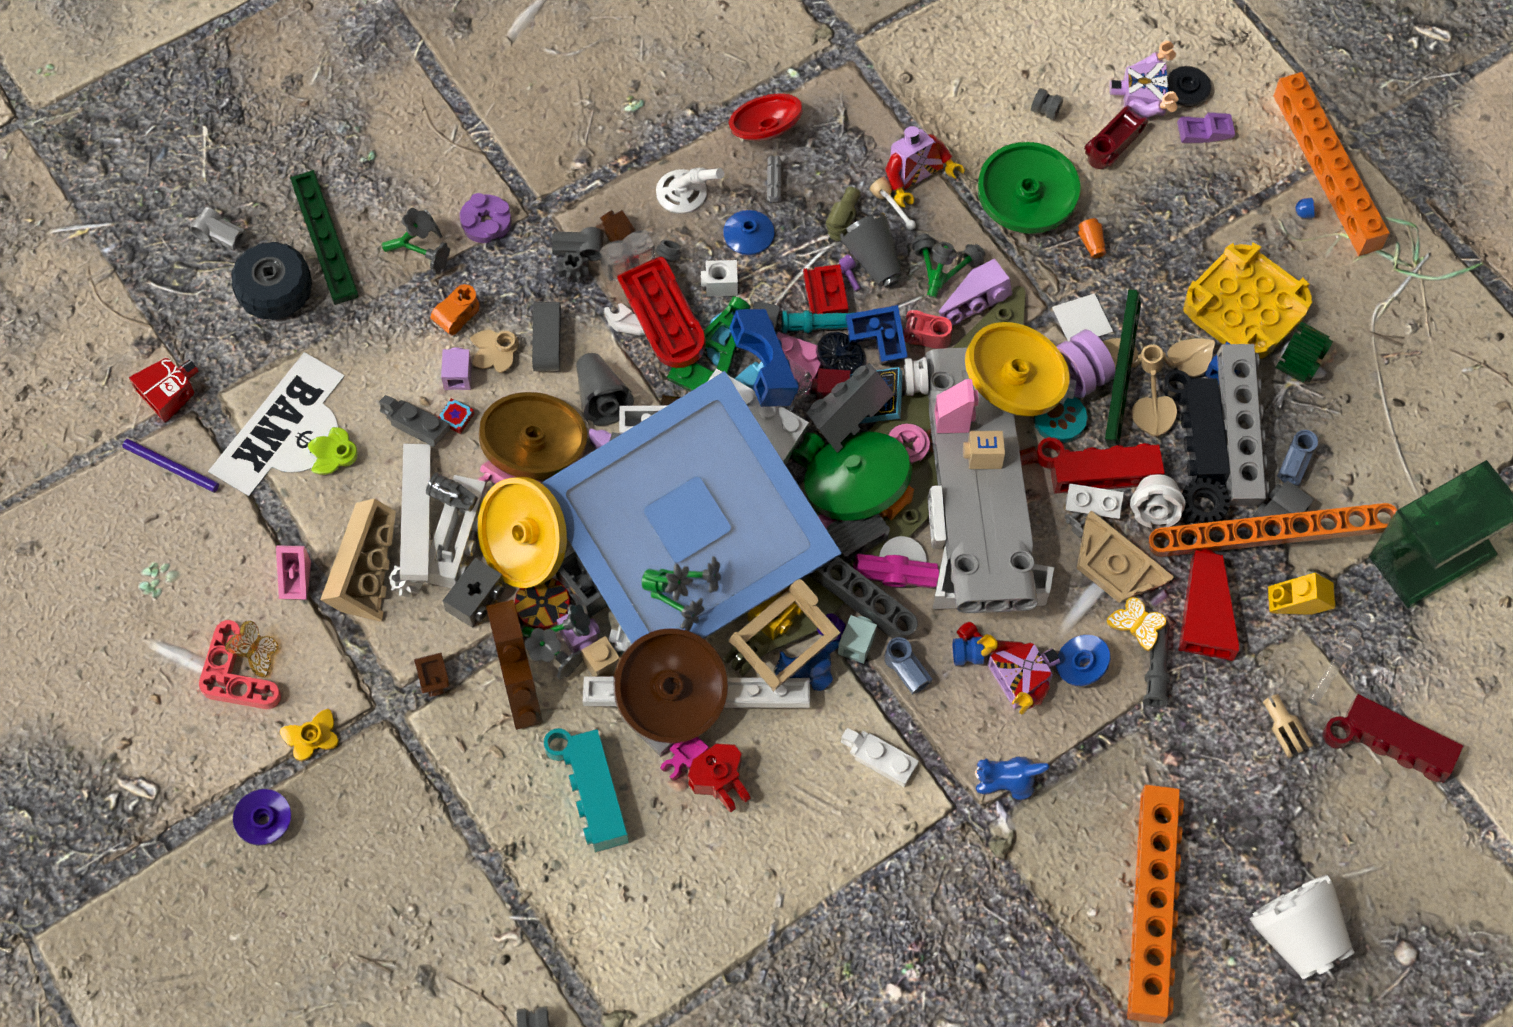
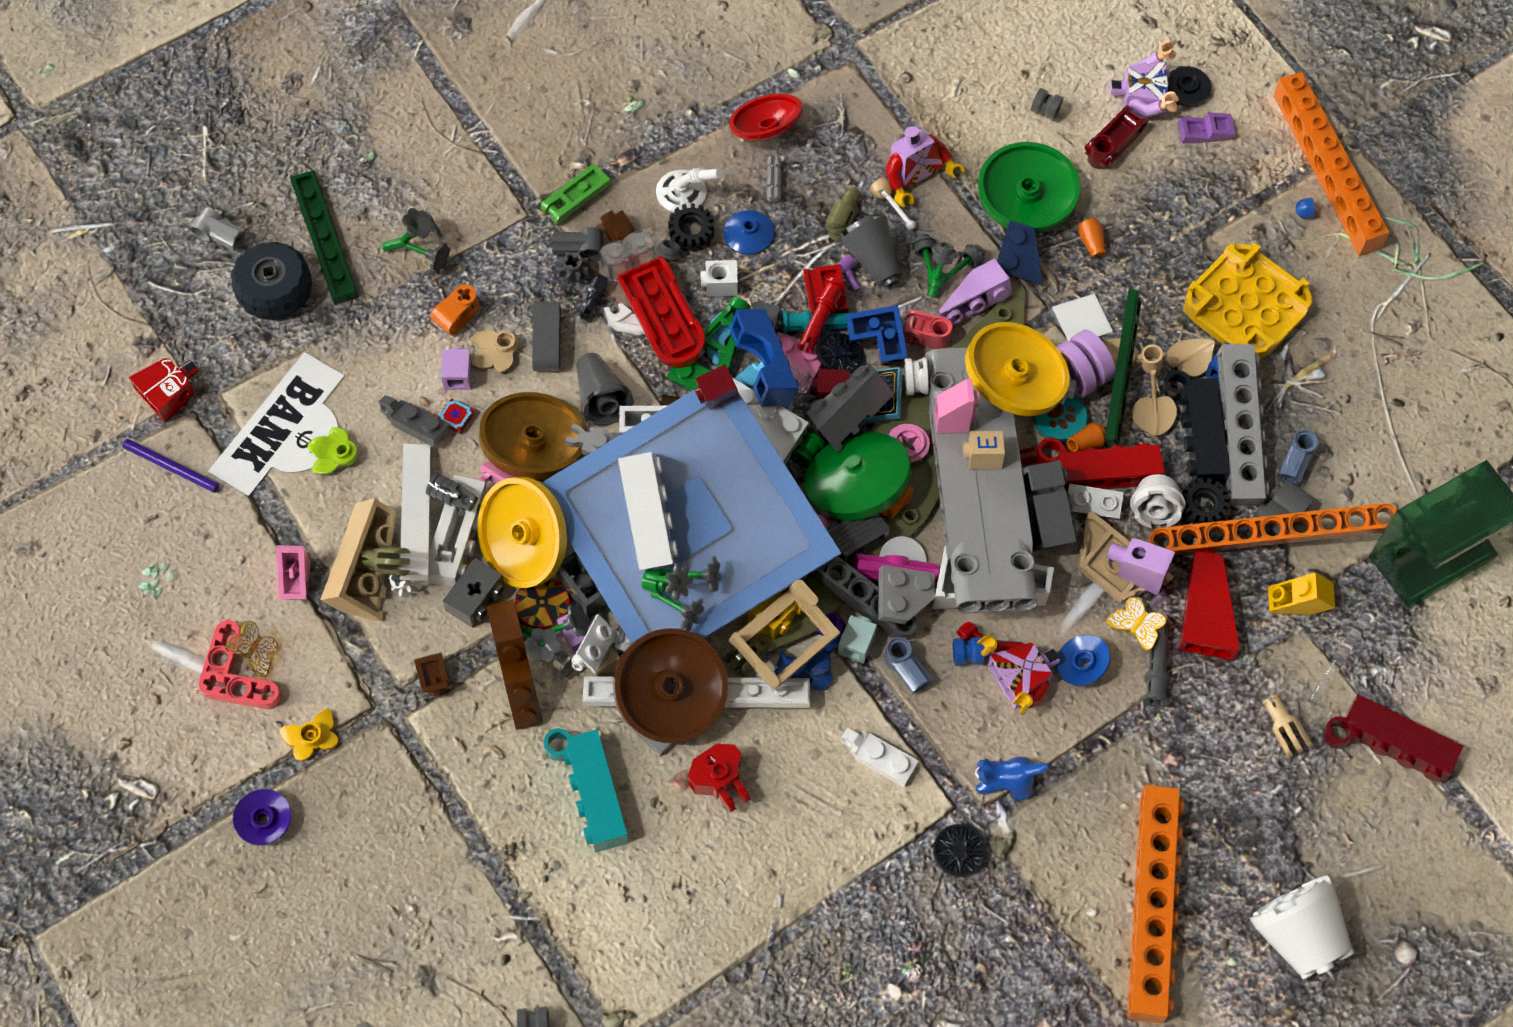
(387, 560): none -> olive arm
(483, 205): medium lavender plate -> none
(575, 194): none -> bright green plate
(588, 440): none -> light grey plate
(594, 298): none -> black piece
(594, 645): none -> white hinge
(647, 510): none -> white wedge
(684, 755): dark pink plate -> none
(691, 215): none -> black tyre
(716, 387): none -> dark red brick
(825, 305): none -> red pin
(903, 593): none -> light grey plate
(936, 517): white tile -> none
(959, 850): none -> black wheel
(1020, 253): none -> dark blue wing
(1049, 506): none -> dark grey piece
(1090, 436): none -> orange cone
(1142, 563): none -> lavender torso
(1303, 352): dark green brick -> none

